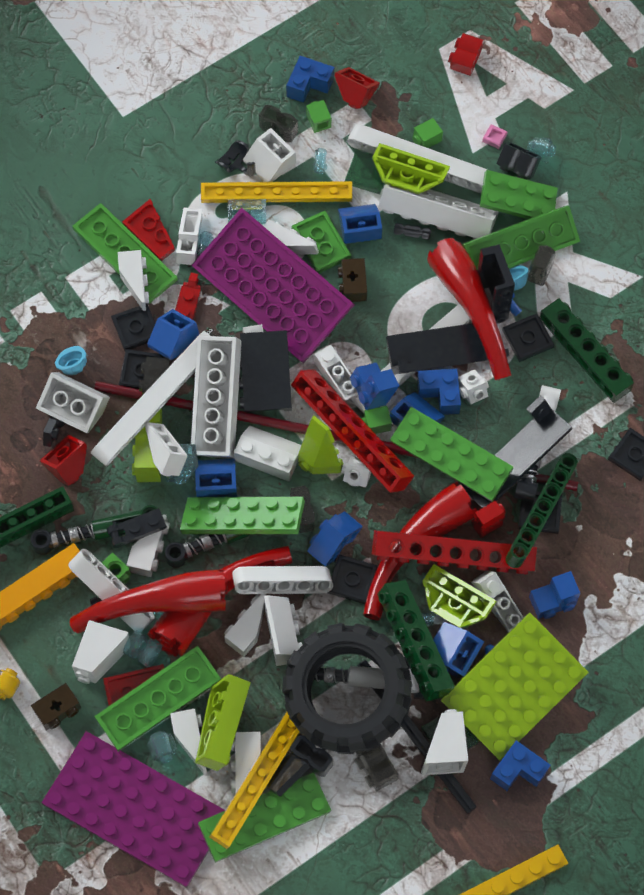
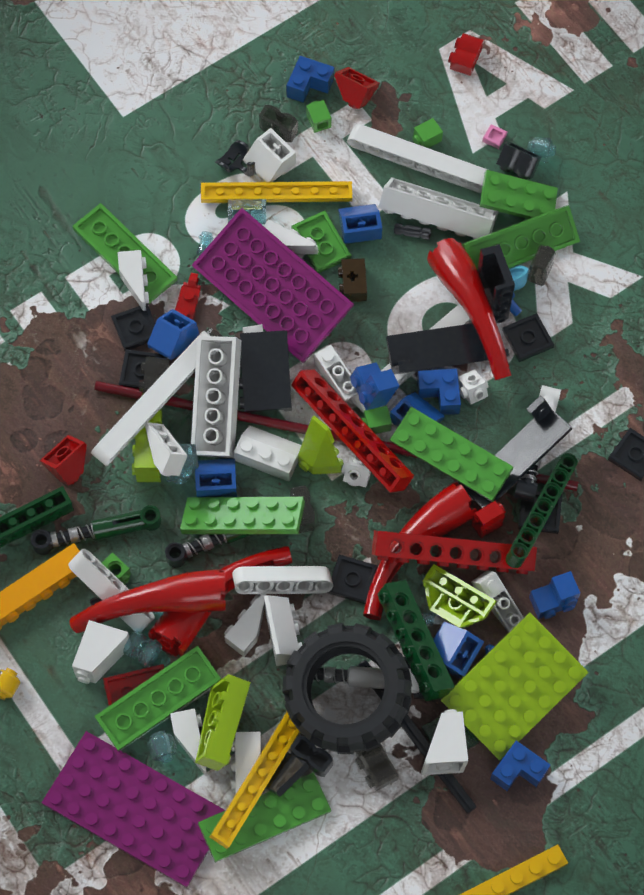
(51, 431): black plate -> none
(63, 698): dark brown brick -> none
(71, 360): medium azure piece -> none
(72, 402): white slope -> none
(136, 528): black plate -> none
(145, 552): white slope -> none
(149, 229): red wing -> none
(189, 236): white slope -> none
(320, 161): clear light blue pin -> none
(333, 536): blue brick -> none
(364, 173): clear green tile -> none
(408, 170): lime wedge -> none
(586, 359): dark green brick -> none

